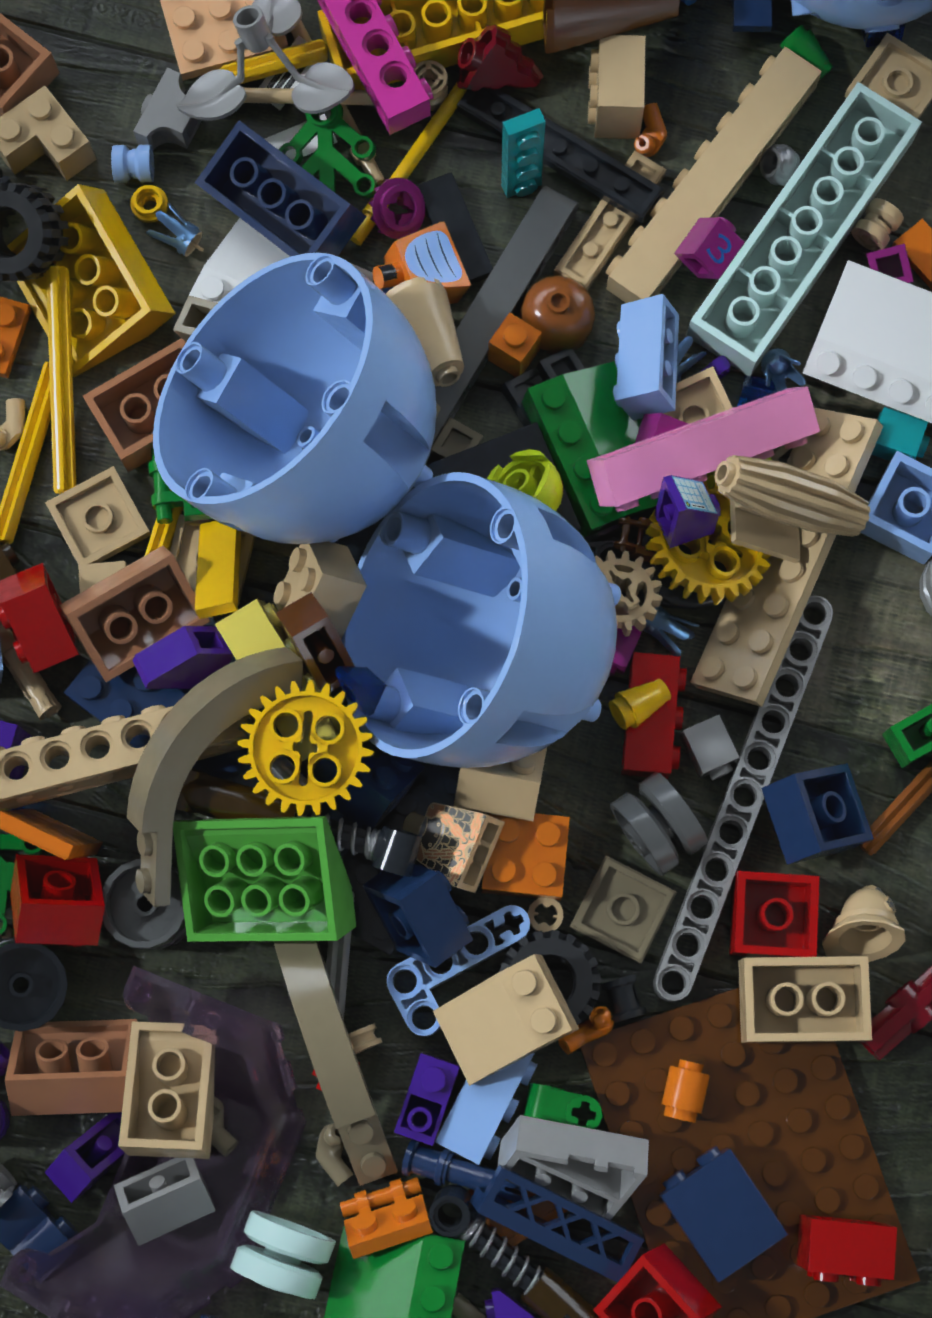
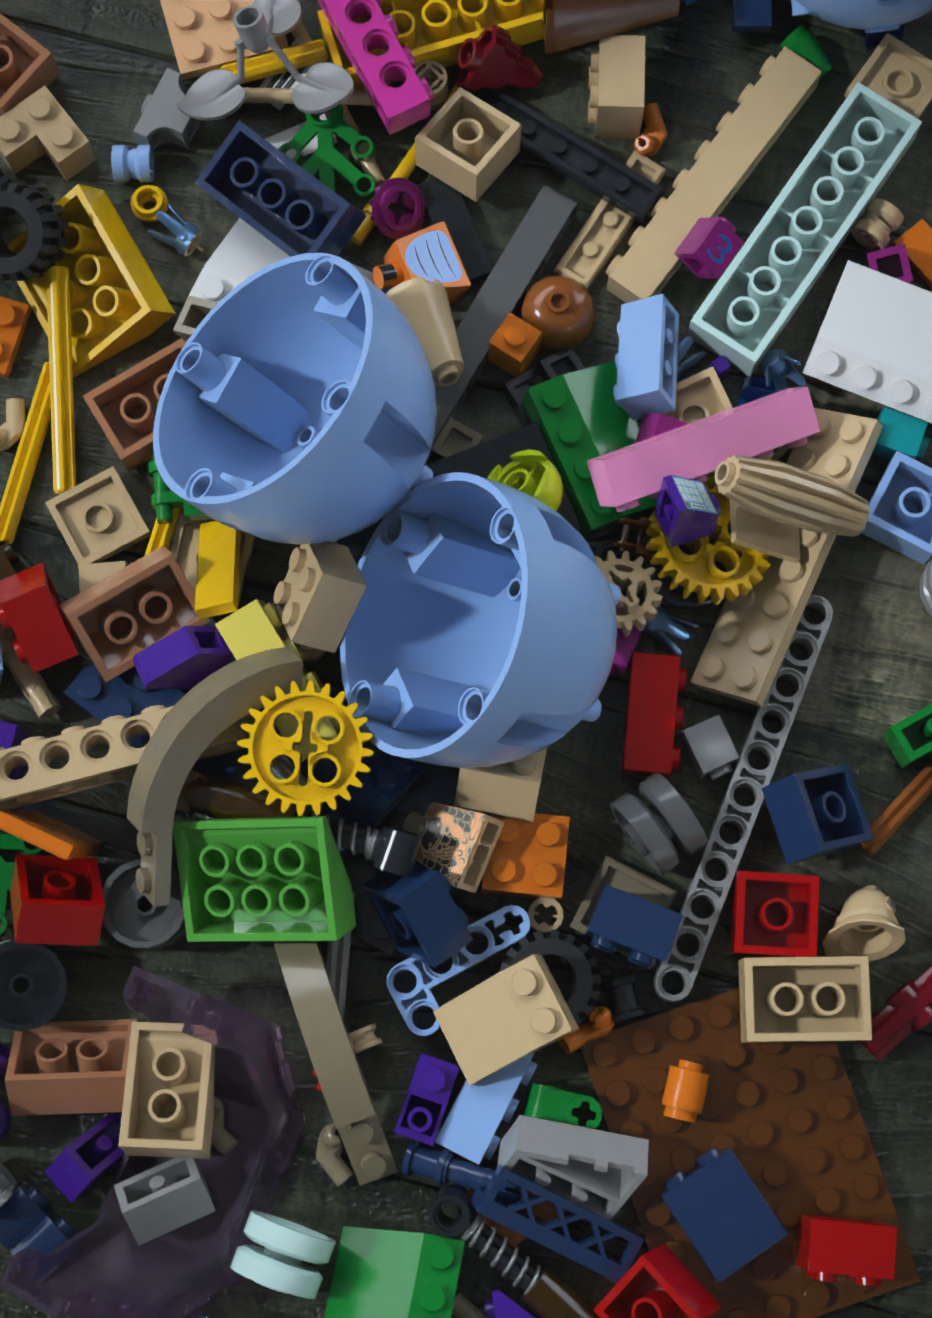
(315, 640): reddish brown brick -> none
(361, 687): clear blue slope -> none
(388, 1225): orange plate -> none
(467, 144): none -> tan brick
(522, 153): teal plate -> none
(632, 927): none -> dark blue brick
(638, 703): yellow cone -> none
(779, 164): flat silver piece -> none

